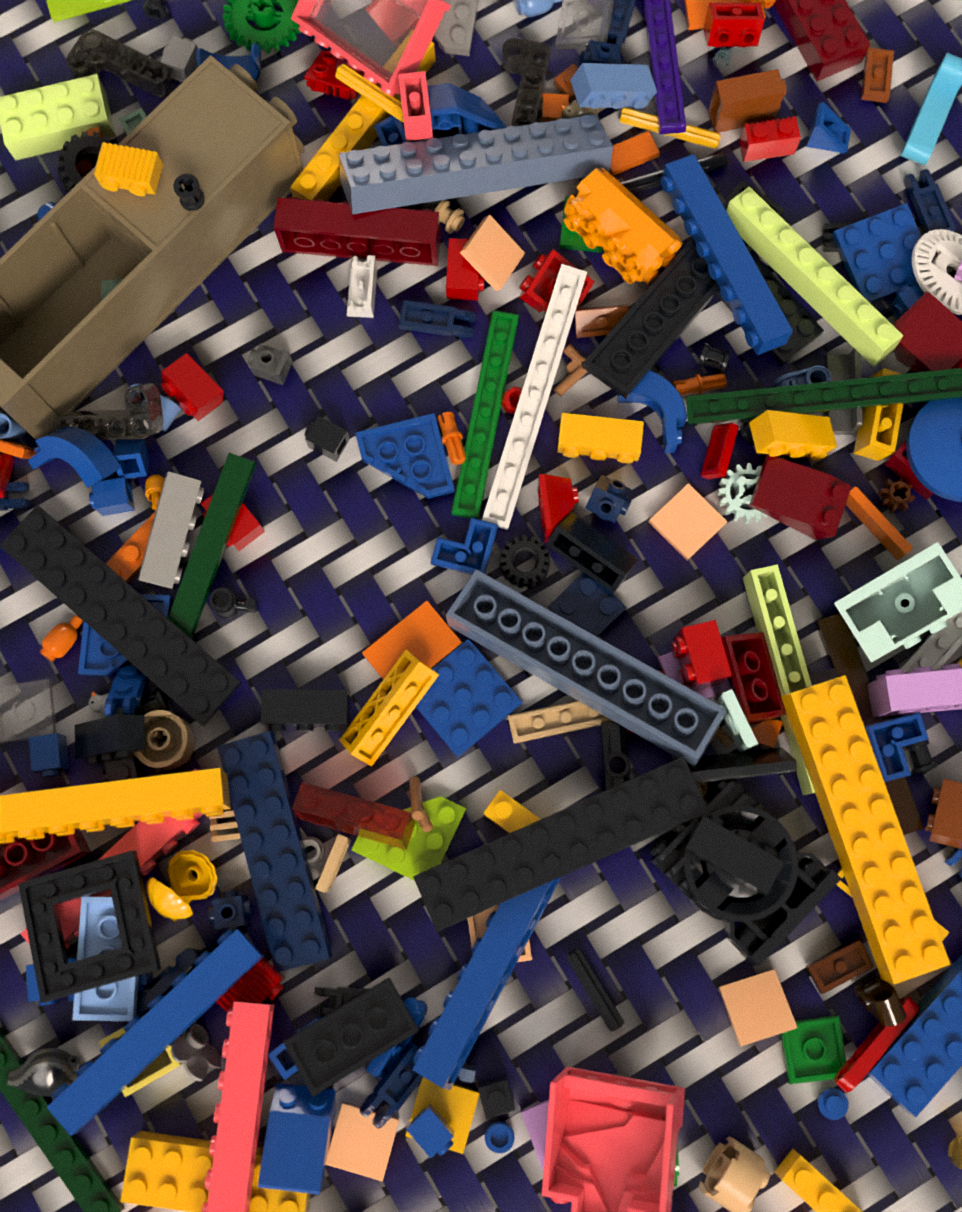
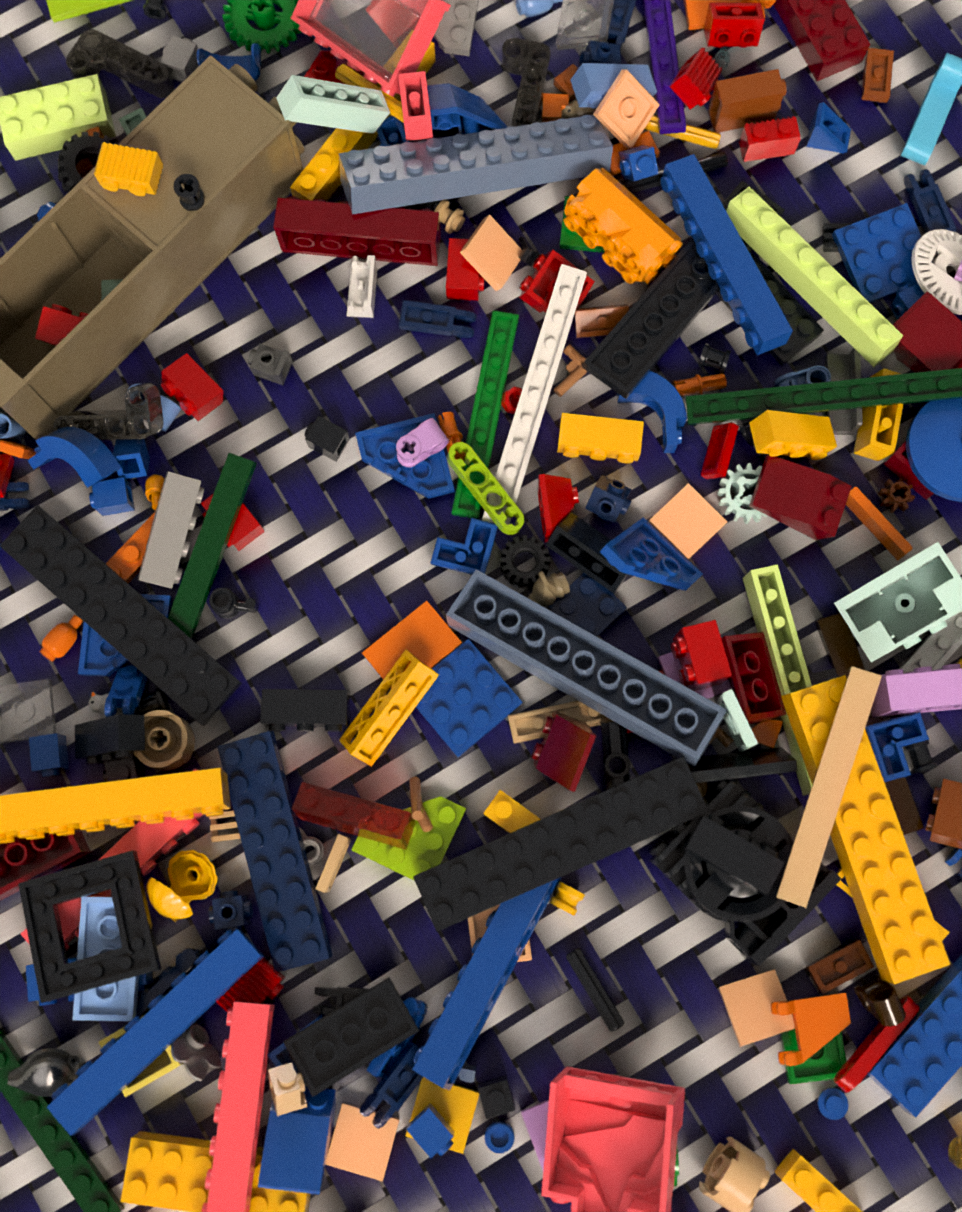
(56, 324): none -> red slope
(286, 1089): none -> tan brick
(332, 104): none -> light aqua brick
(424, 440): none -> lavender piece
(481, 490): none -> lime beam
(528, 255): none -> black hand
(549, 588): none -> dark tan animal
(563, 749): none -> dark red slope
(566, 898): none -> yellow wheel
(626, 109): none -> light nougat tile
(638, 163): none -> blue brick
(650, 556): none -> blue plate
(696, 79): none -> red brick
(815, 1022): none -> orange flag
(828, 786): none -> tan tile

